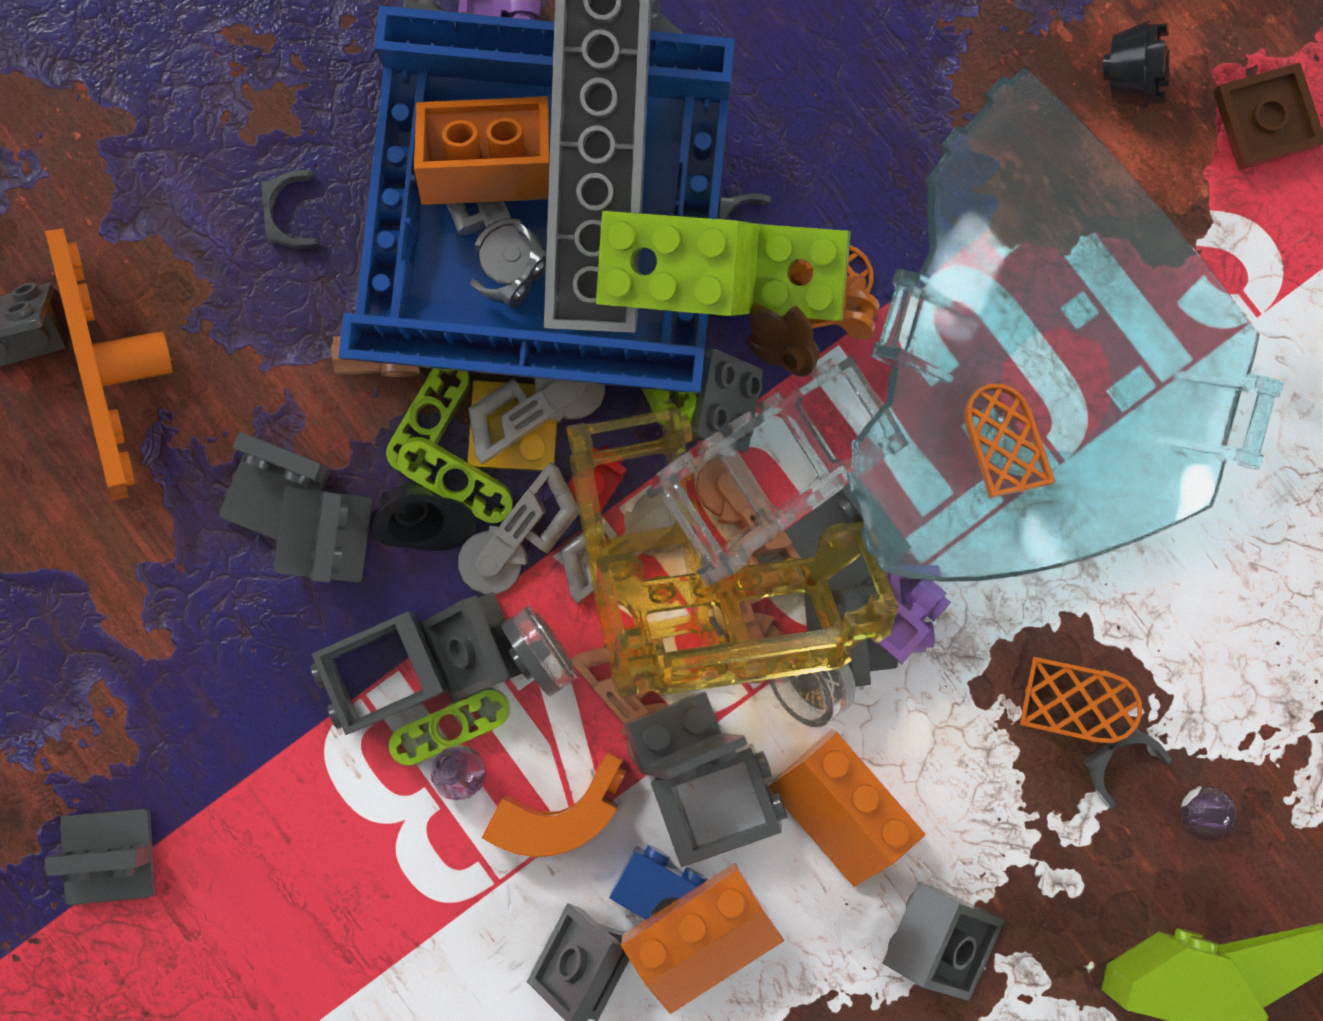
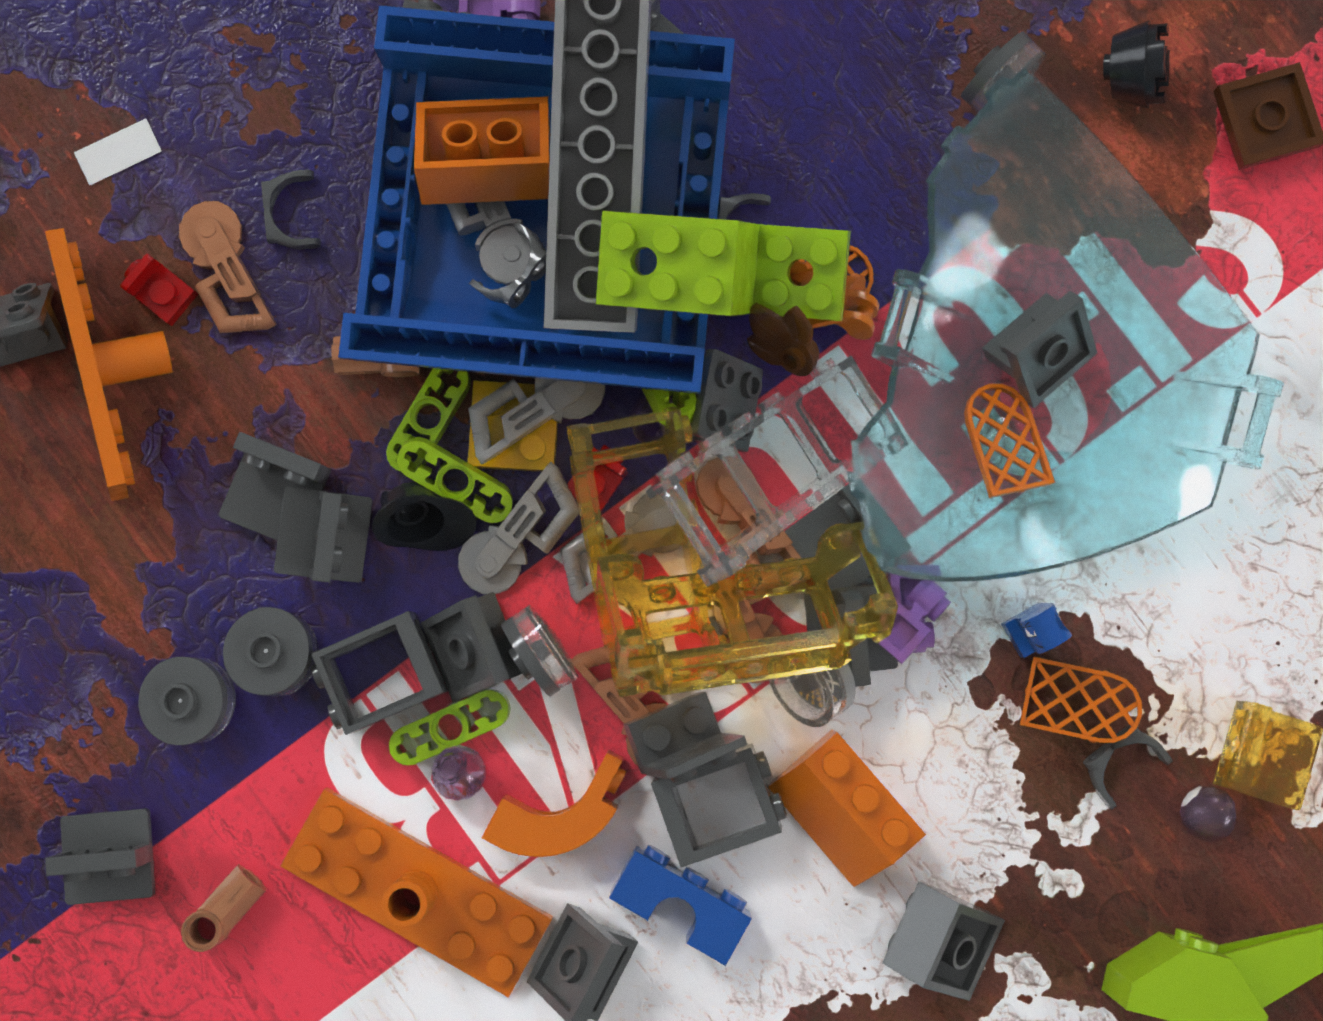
(117, 151): none -> white sticker
(158, 288): none -> red bracket
(186, 700): none -> dark grey piece
(213, 238): none -> nougat piece
(224, 907): none -> nougat piece
(270, 652): none -> dark grey piece
(459, 911): none -> orange plate
(701, 939): orange slope -> none
(999, 62): none -> piece
(1036, 629): none -> blue leg
(1044, 345): none -> dark grey bracket
(1268, 755): none -> clear yellow bracket

